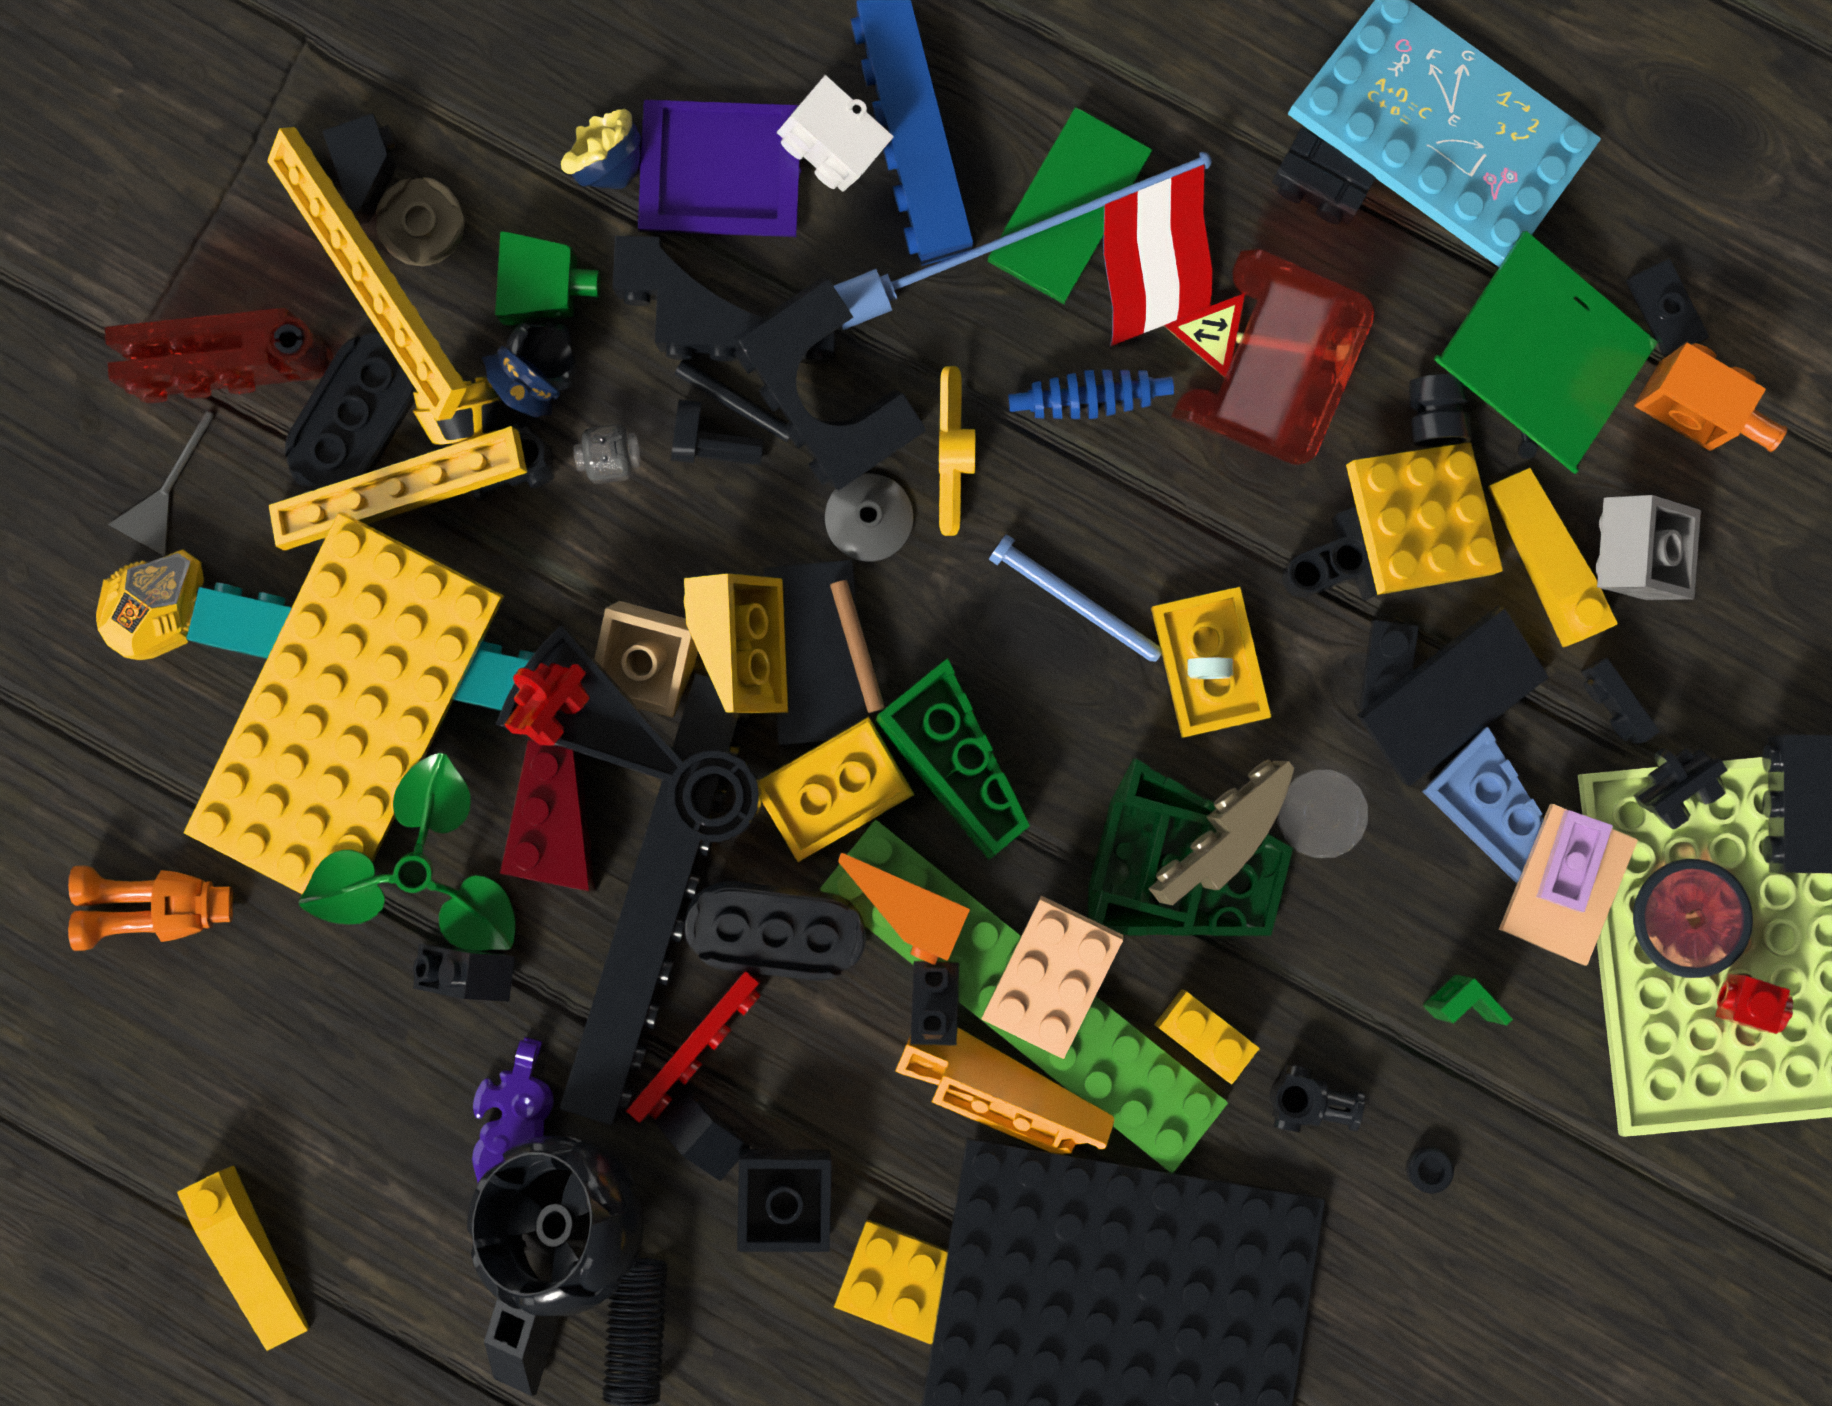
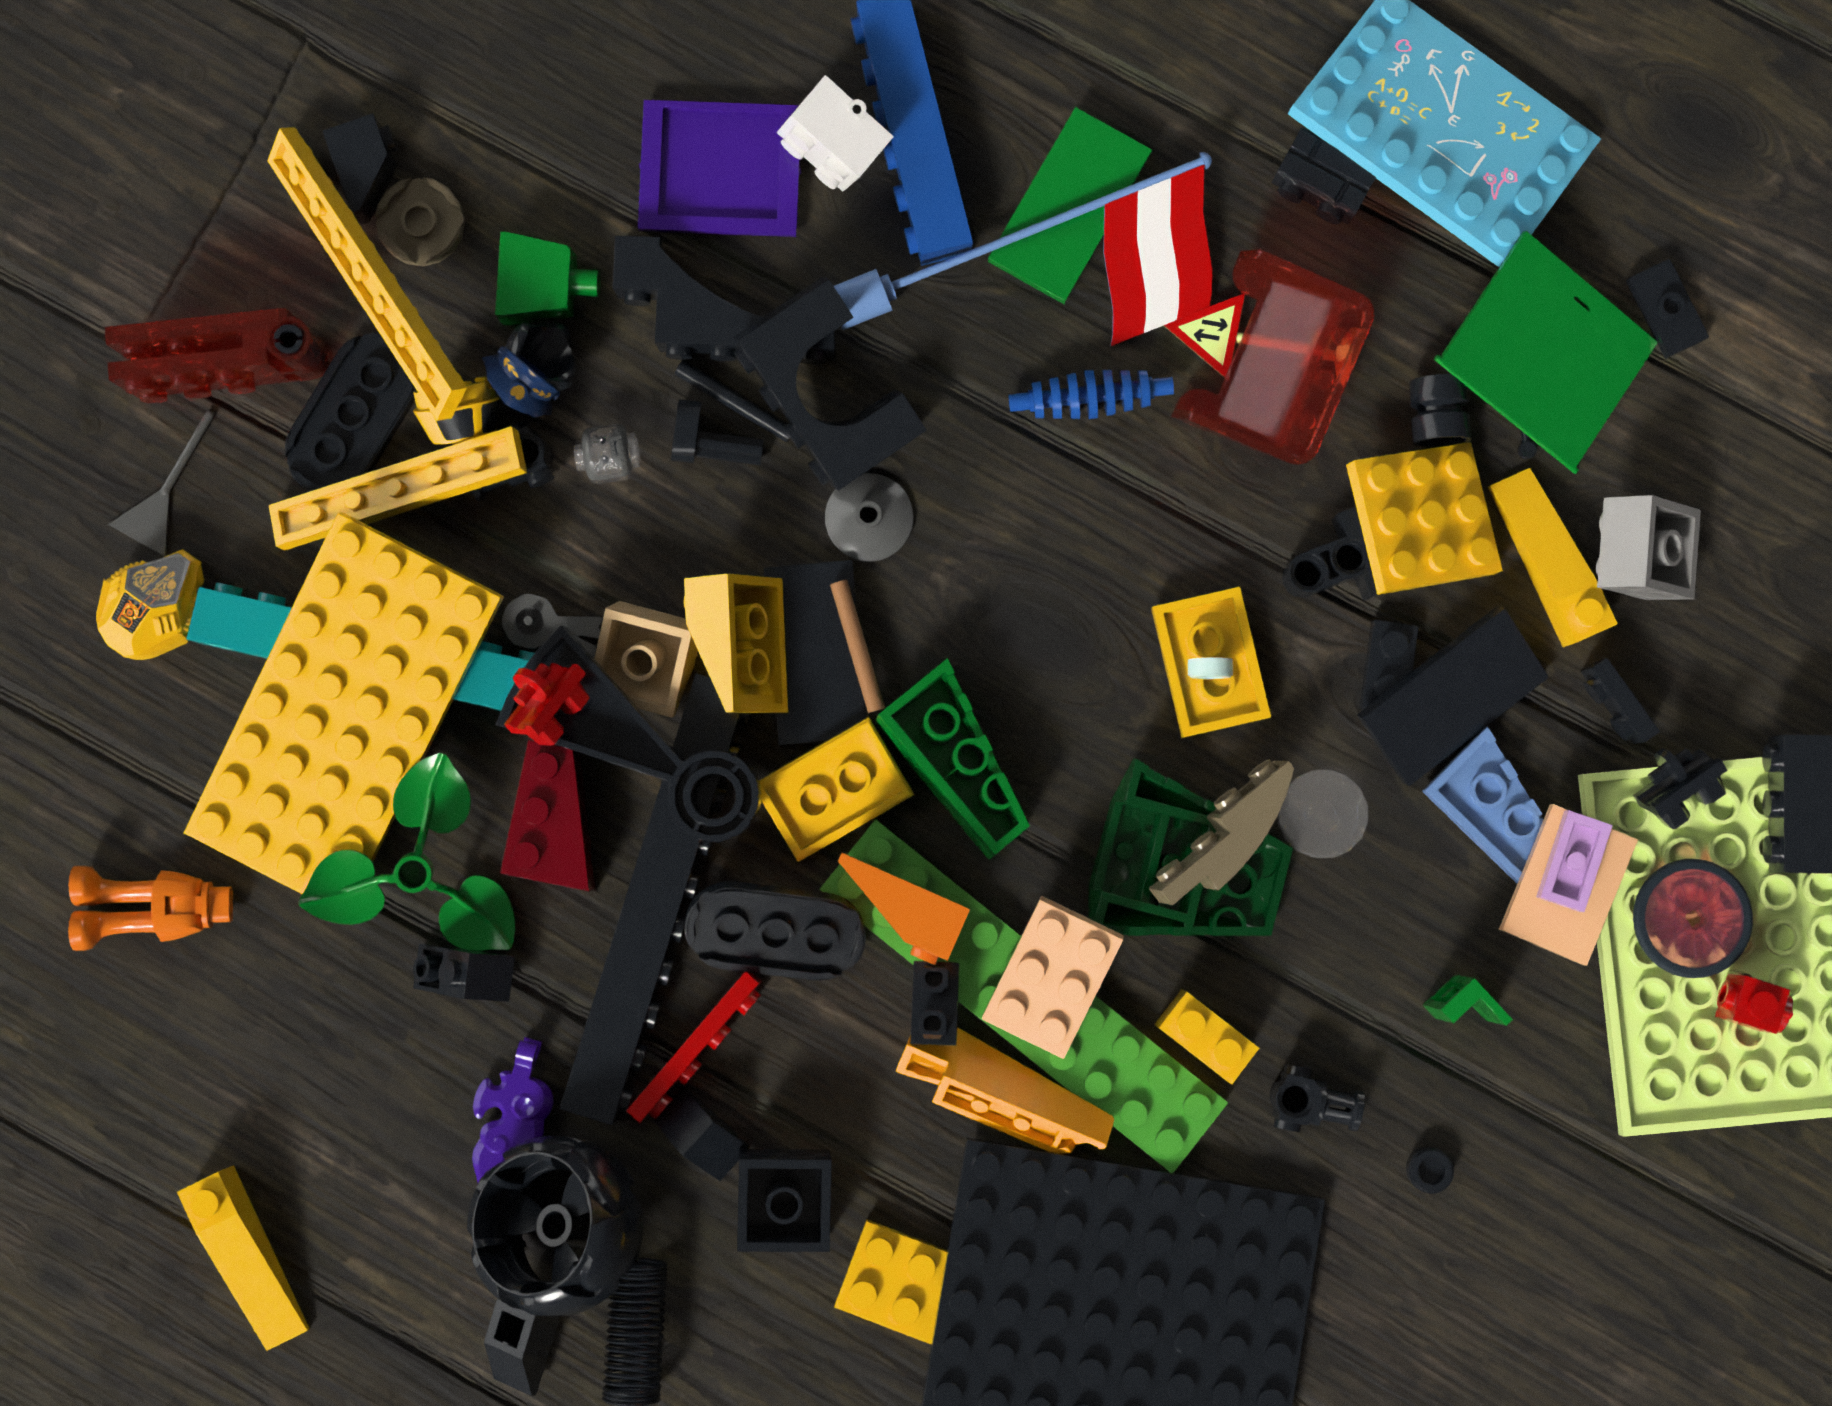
(533, 620): none -> dark grey piece
(605, 152): hair -> none
(955, 450): yellow piece -> none
(1074, 599): medium blue bar -> none
(1707, 400): orange brick -> none

